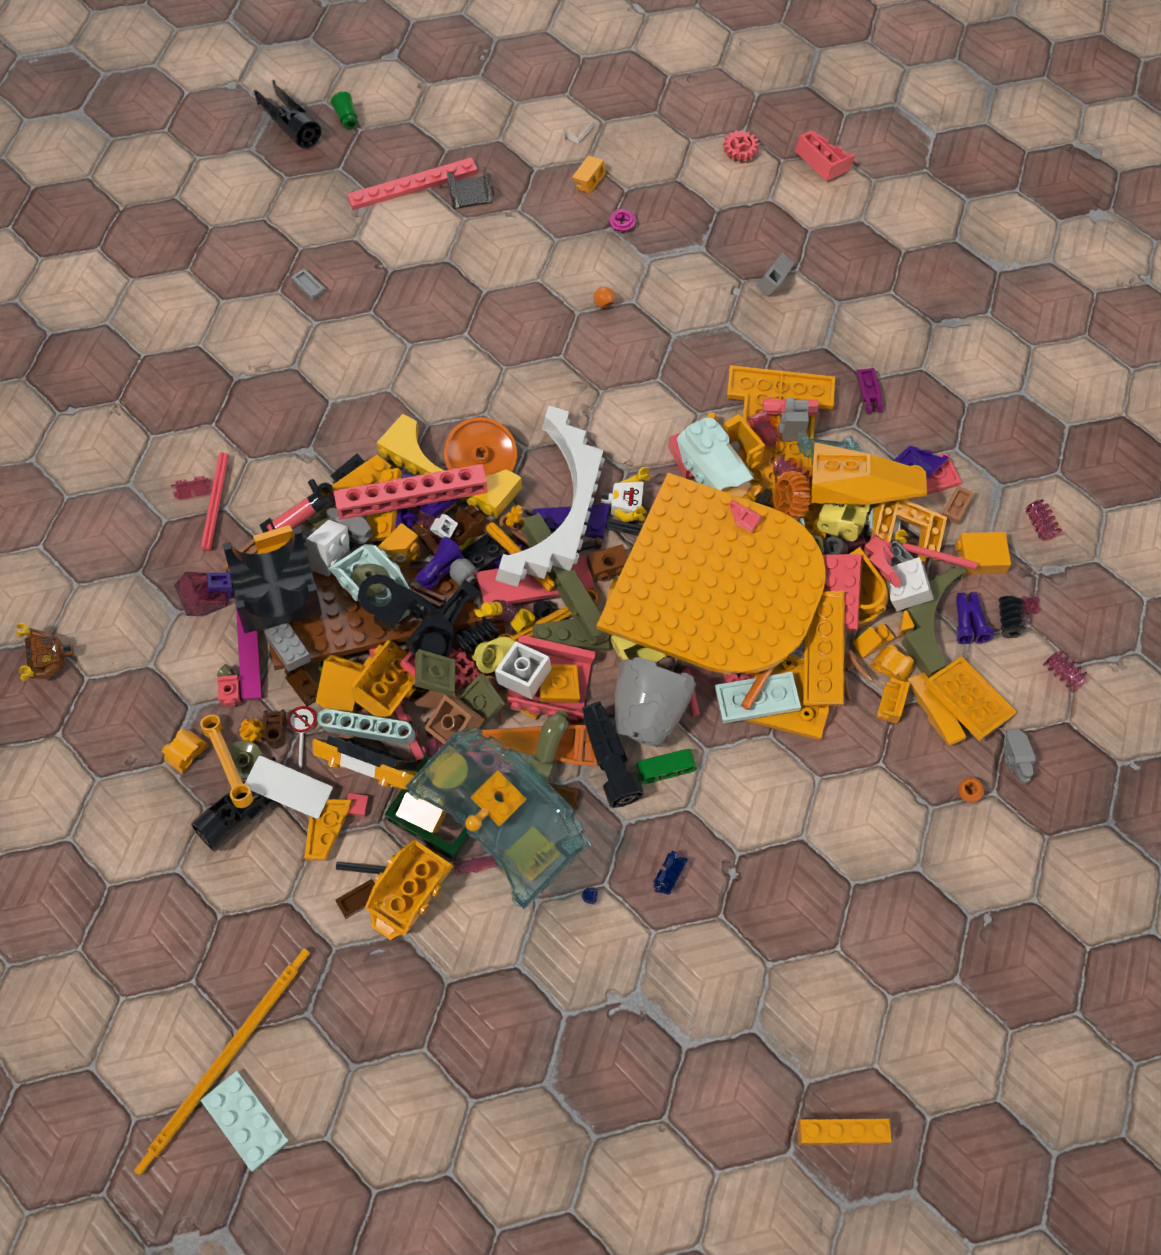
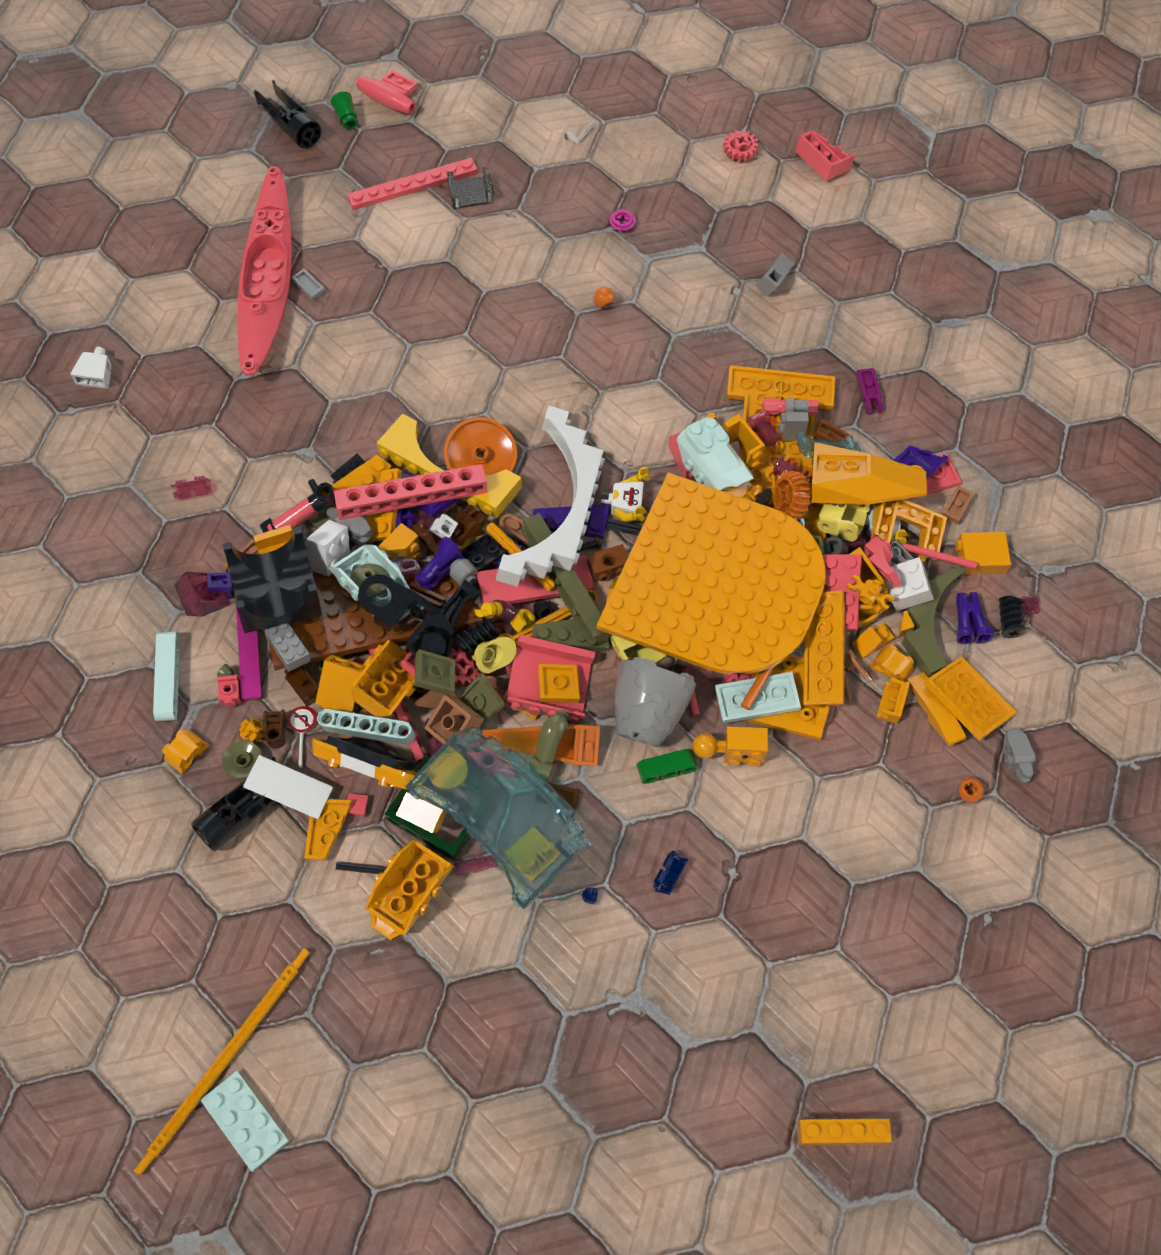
(43, 653): torso -> none
(93, 369): none -> white torso
(166, 676): none -> light aqua beam
(214, 501): coral axle -> none
(226, 761): light orange piece -> none
(264, 273): none -> coral piece
(355, 899): reddish brown tile -> none
(390, 91): none -> coral plate
(409, 567): none -> clear pink slope
(485, 799): light orange plate -> none
(514, 516): light orange plant -> none
(523, 670): white brick -> none
(589, 174): light orange hinge -> none
(621, 787): black piece -> none
(739, 746): none -> light orange brick
(744, 517): coral tile -> none
(823, 434): none -> dark orange tile
(870, 592): none -> light orange pin
(1042, 520): clear pink piece -> none
(1066, 670): clear pink piece -> none

